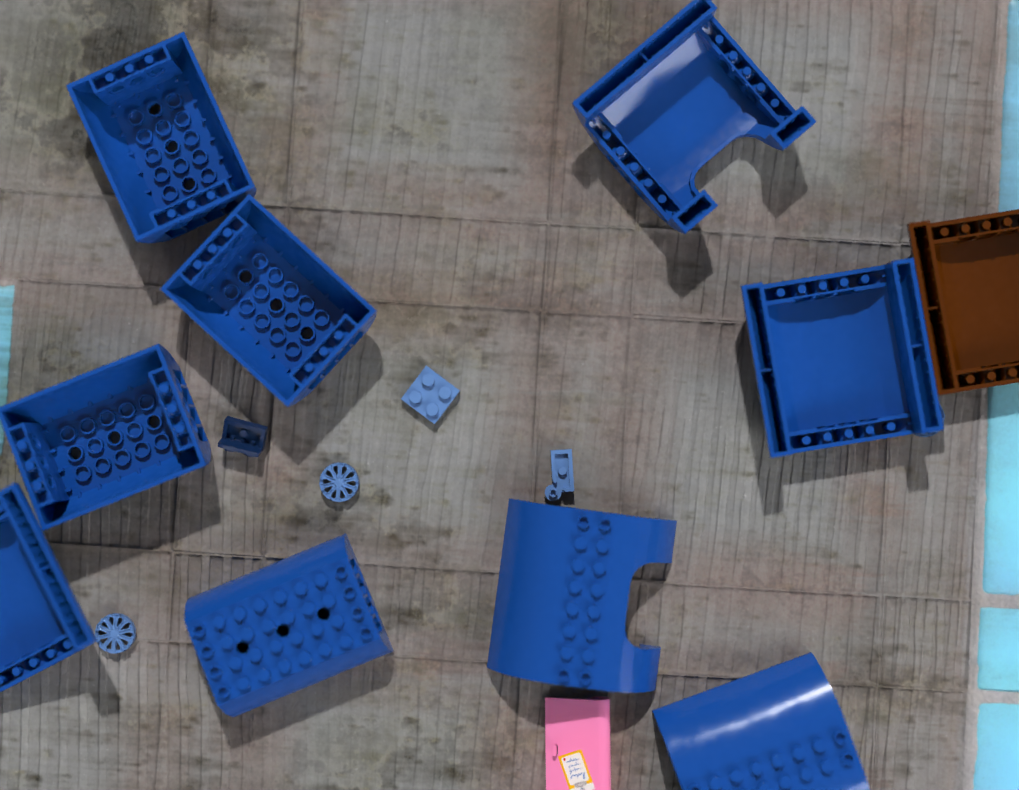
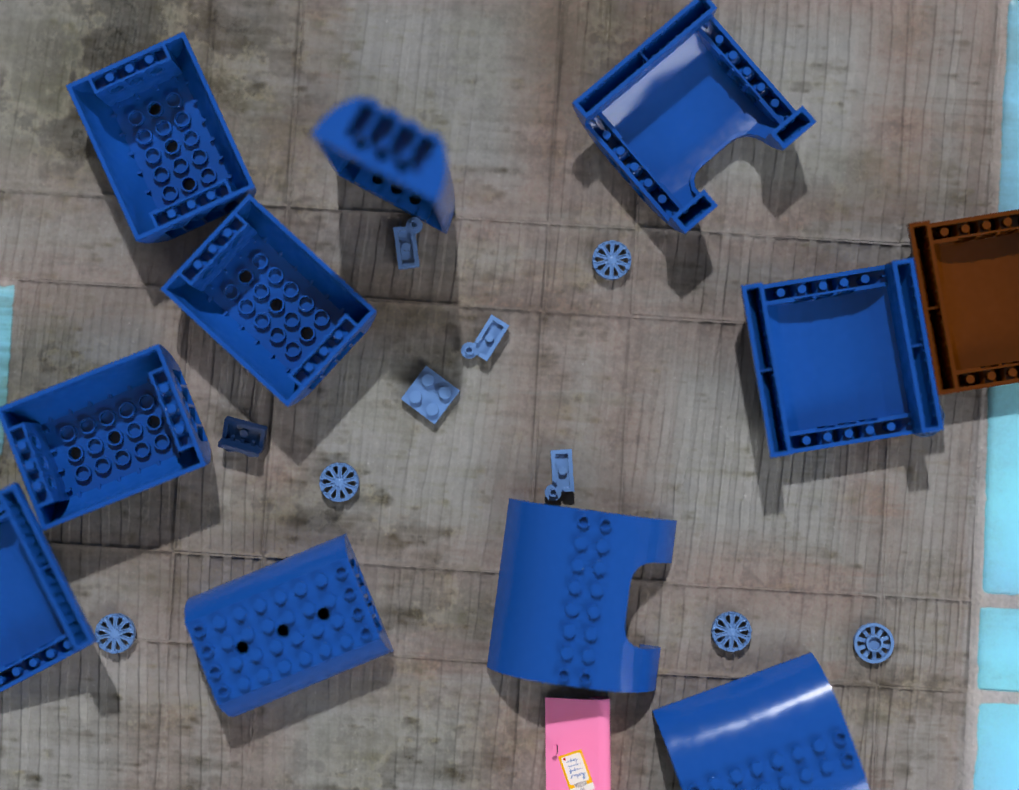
(373, 142): none -> blue slope
(406, 243): none -> medium blue hinge
(486, 340): none -> medium blue hinge
(611, 260): none -> medium blue wheel
(731, 631): none -> medium blue wheel
(873, 643): none -> medium blue wheel

